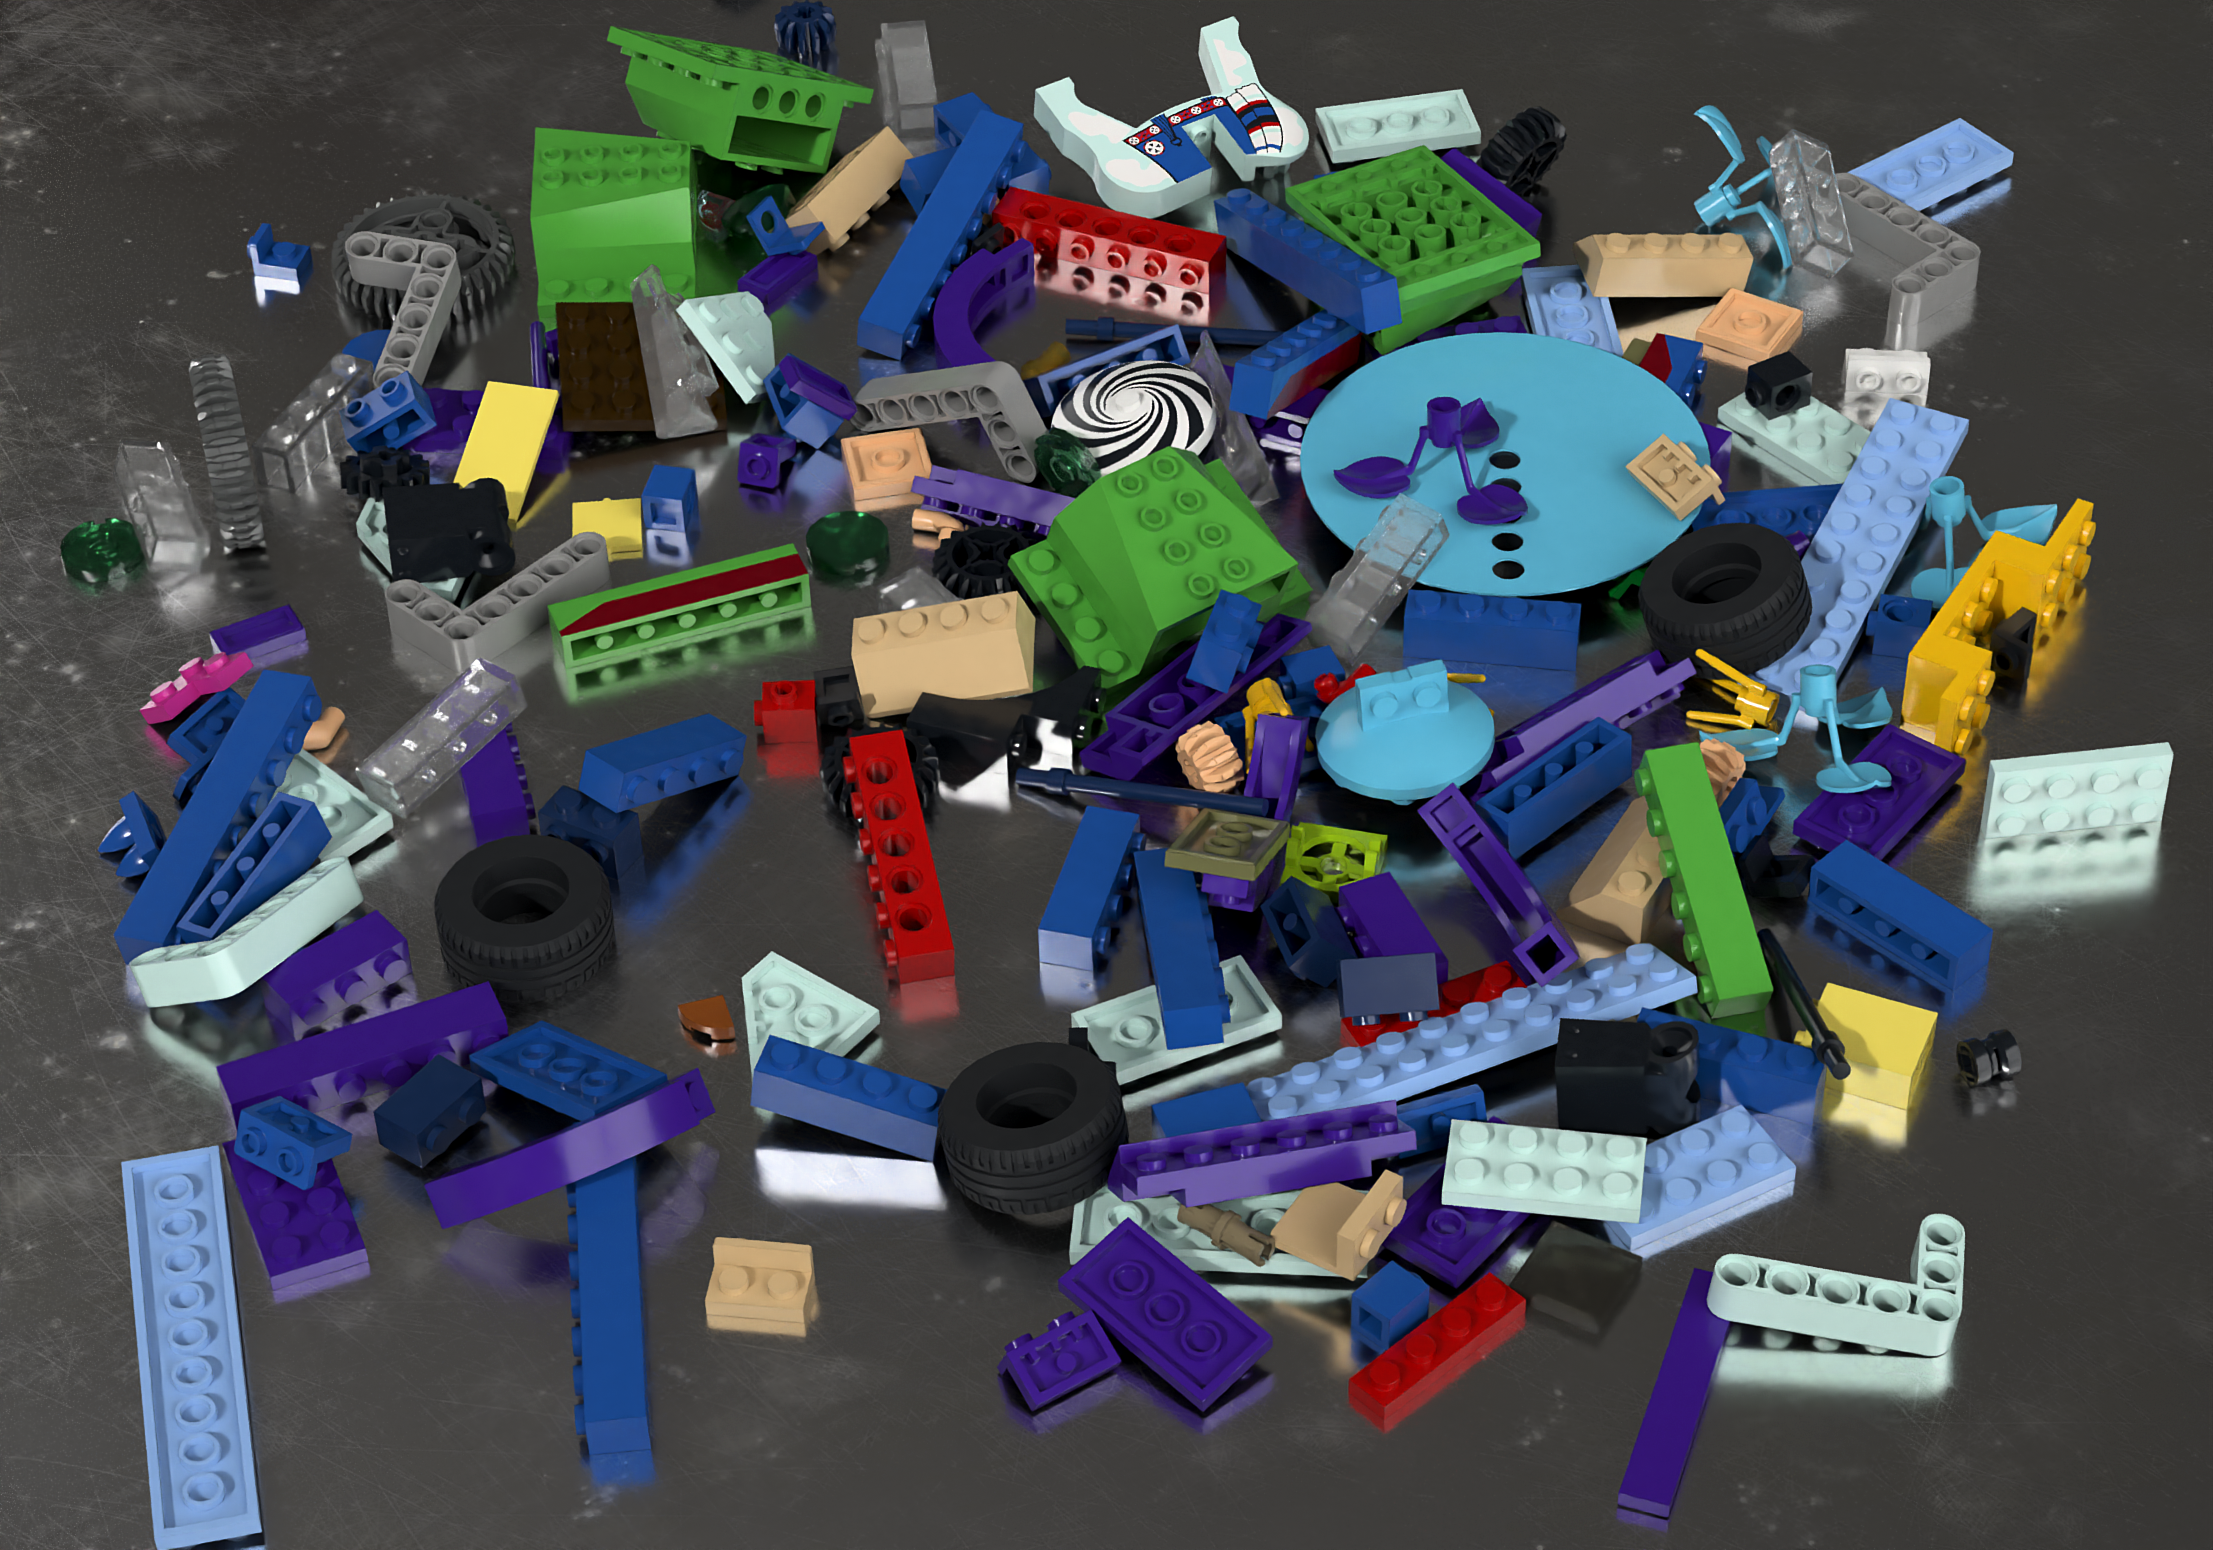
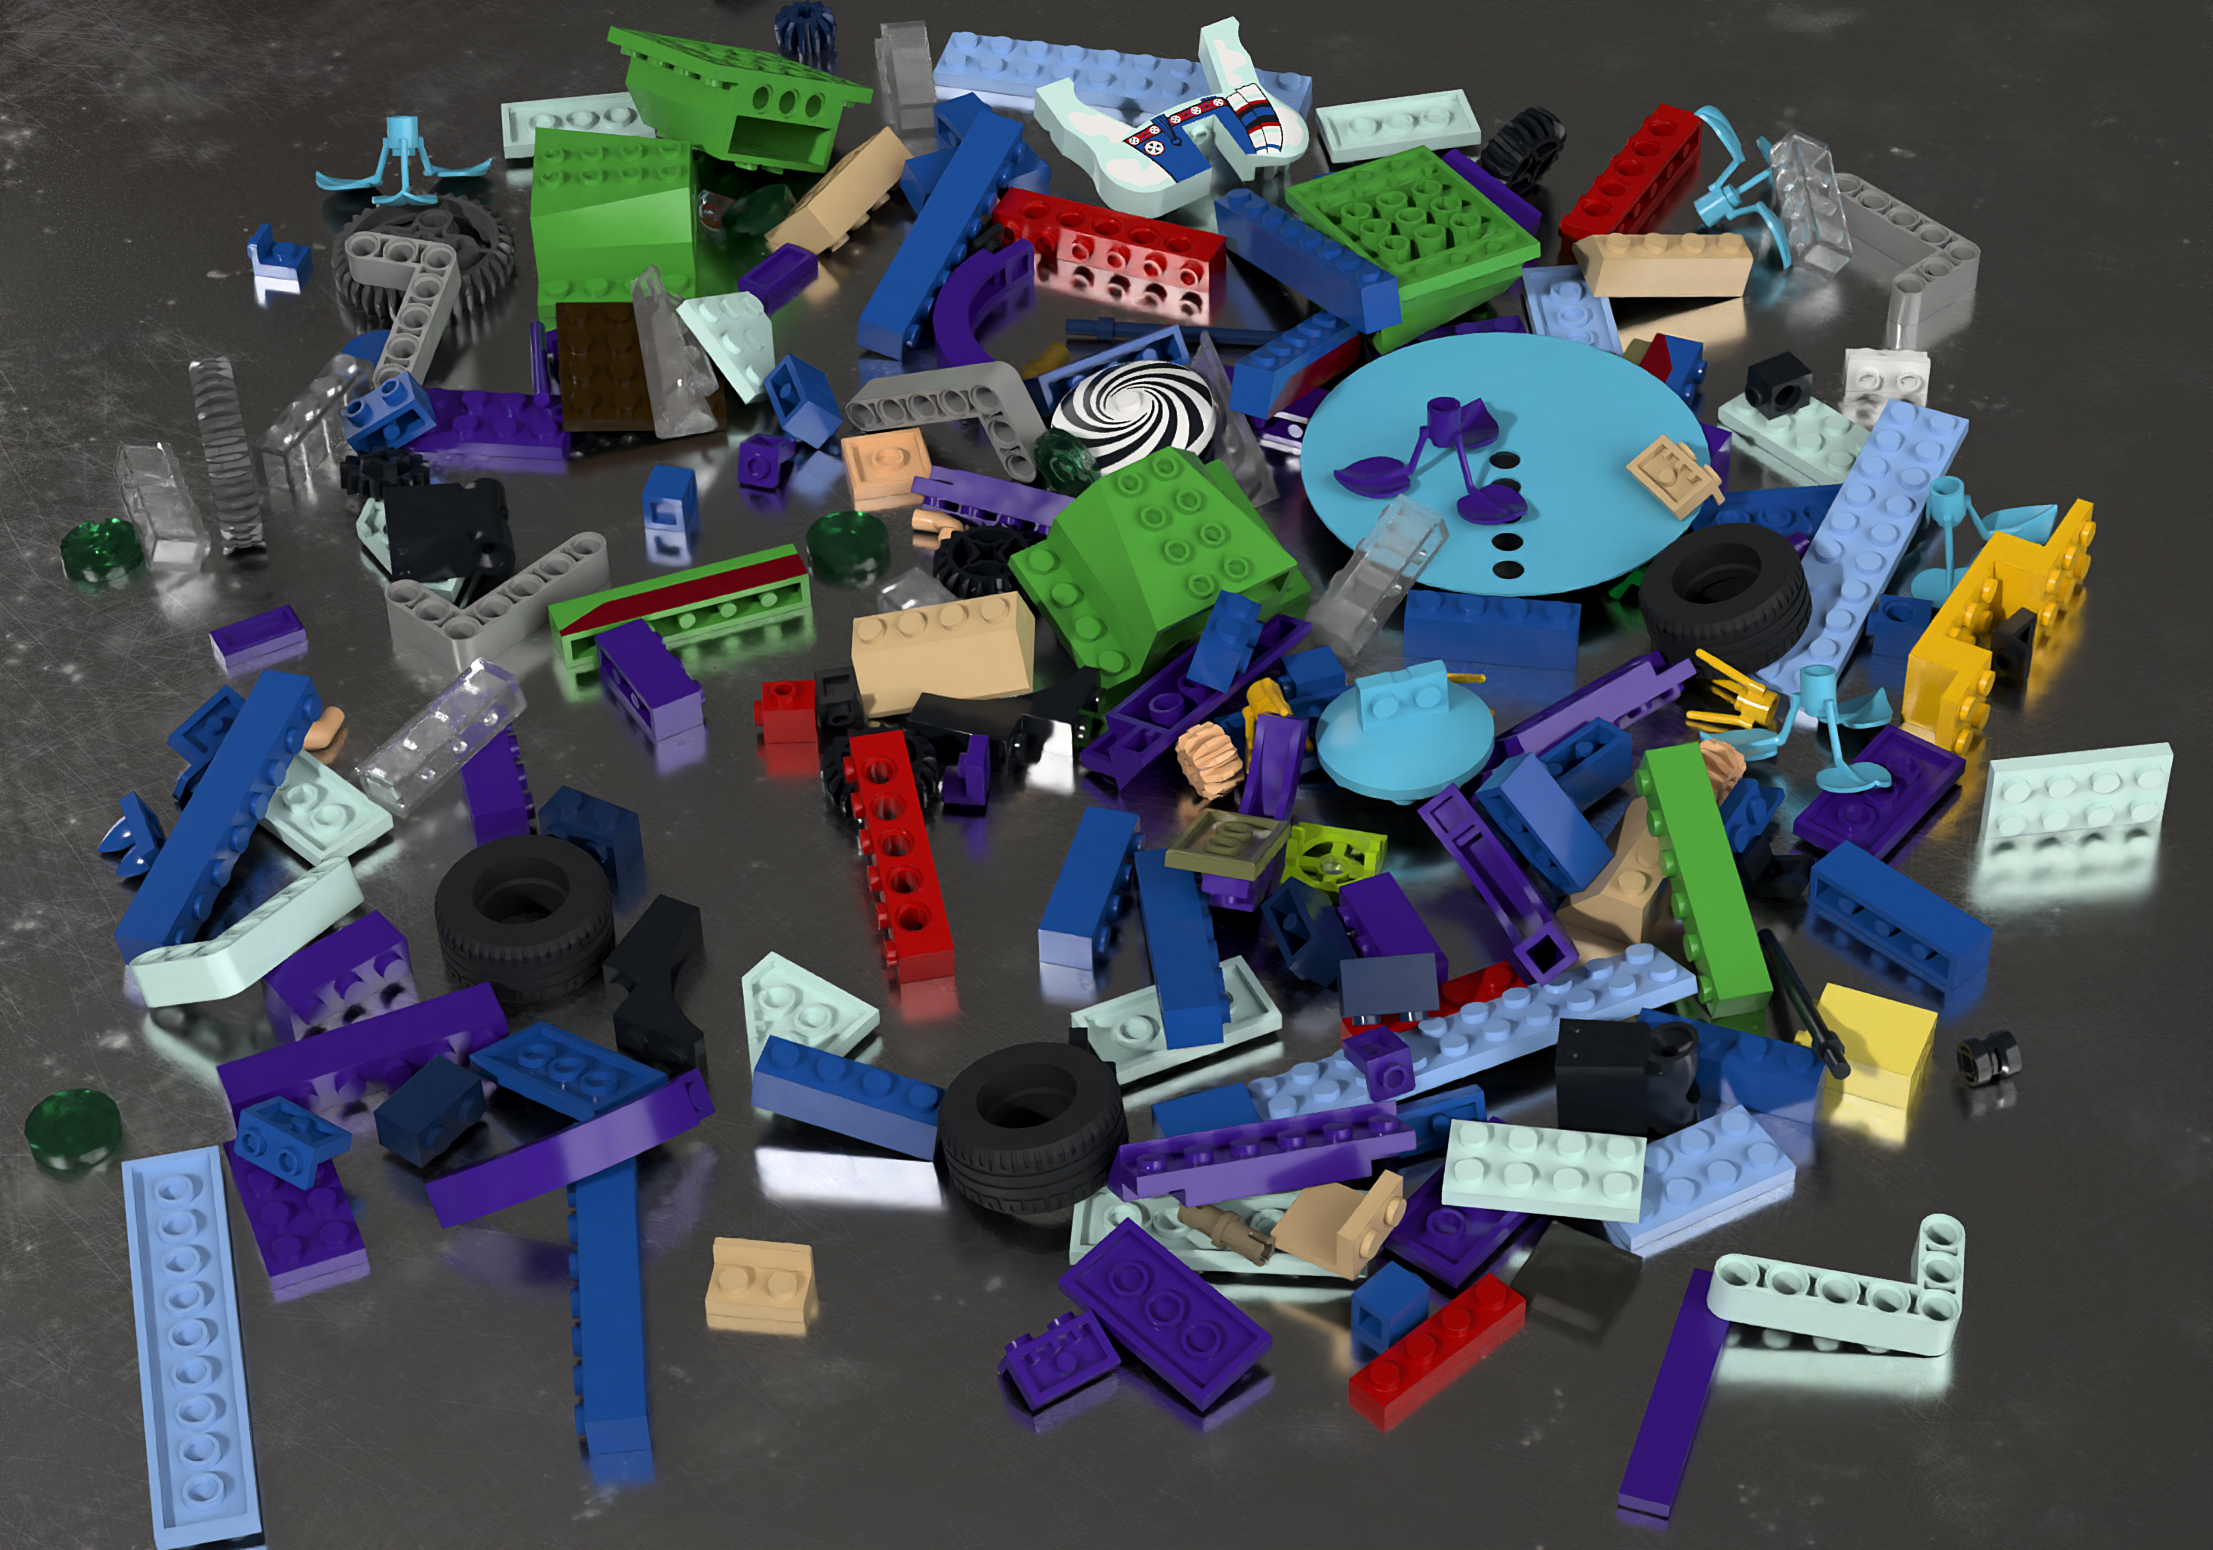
(73, 1128): none -> clear green tile
(196, 679): dark pink plate -> none
(264, 862): blue brick -> none
(403, 140): none -> medium azure plant
(508, 439): light yellow piece -> none
(593, 113): none -> light aqua plate
(614, 519): light yellow piece -> none
(644, 980): none -> black arch
(650, 679): none -> dark purple brick
(662, 762): blue brick -> none
(708, 1016): dark orange tile -> none
(782, 237): blue bracket -> none
(818, 387): dark purple tile -> none
(971, 778): none -> dark purple bracket
(1063, 781): dark blue bar -> none
(1098, 75): none -> light blue plate
(1330, 689): red arm -> none
(1383, 1061): none -> dark purple bracket
(1545, 824): none -> blue brick
(1634, 177): none -> red brick
(1749, 325): light nougat tile -> none
(1936, 165): light blue plate -> none

